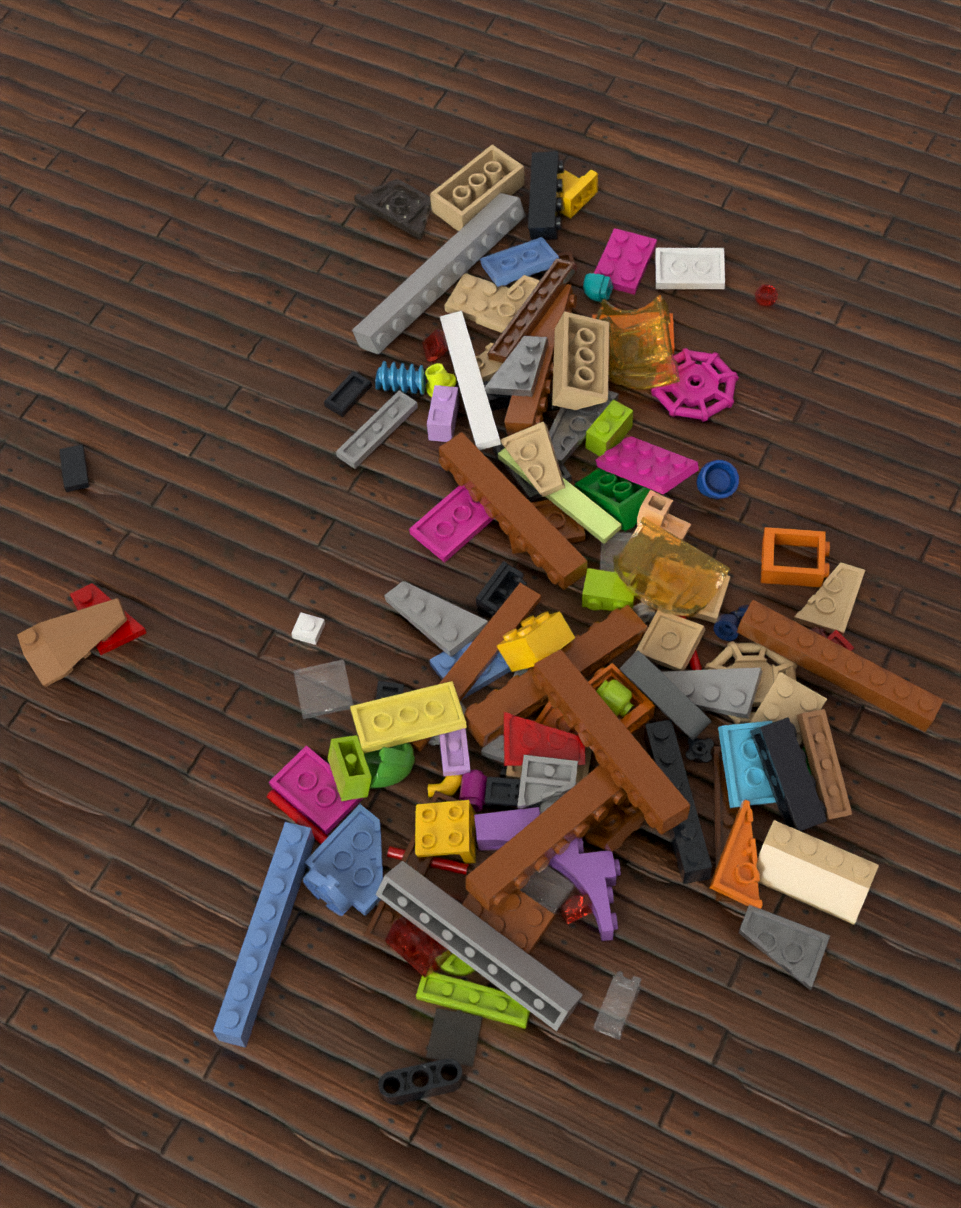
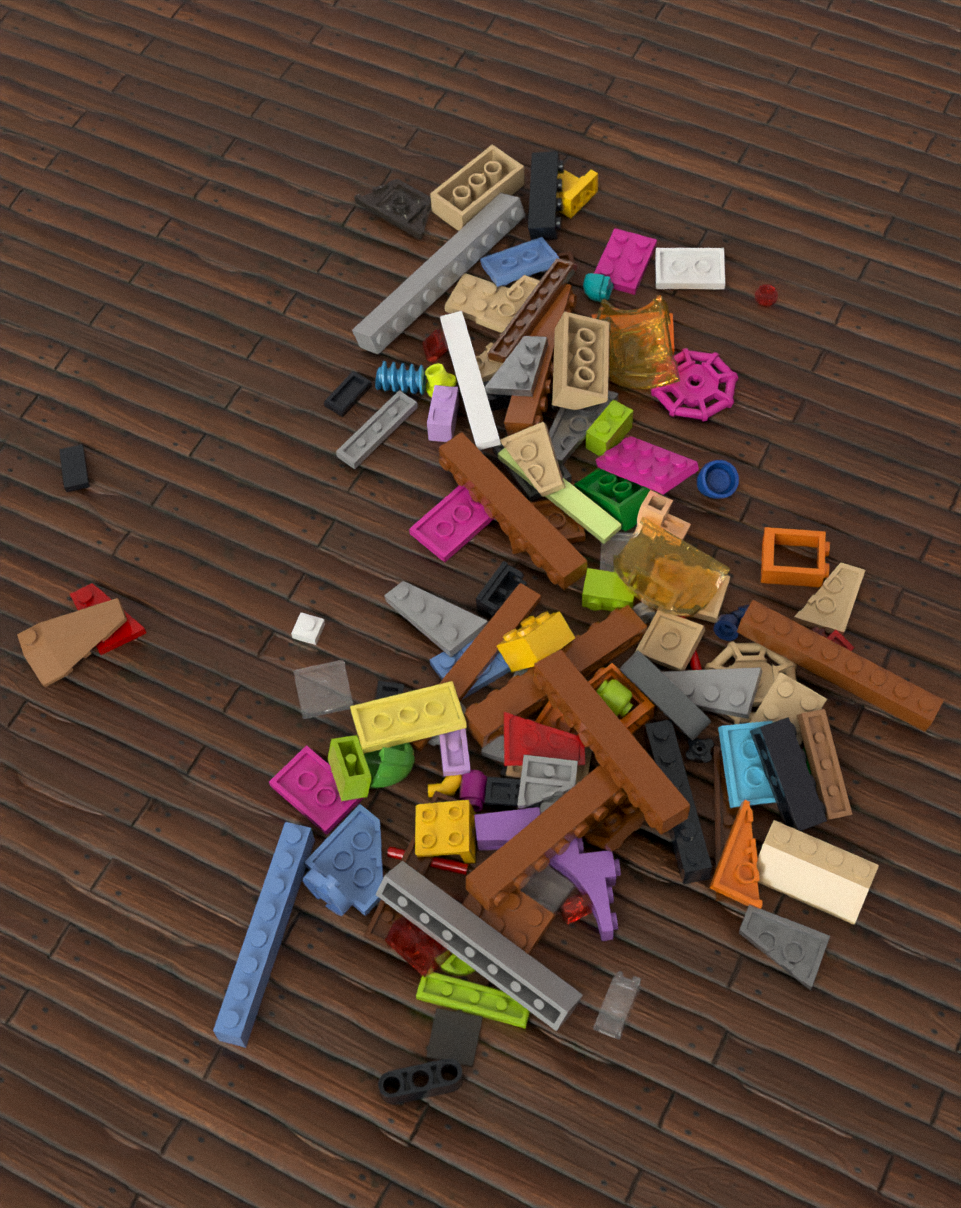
(295, 815): red bar -> none

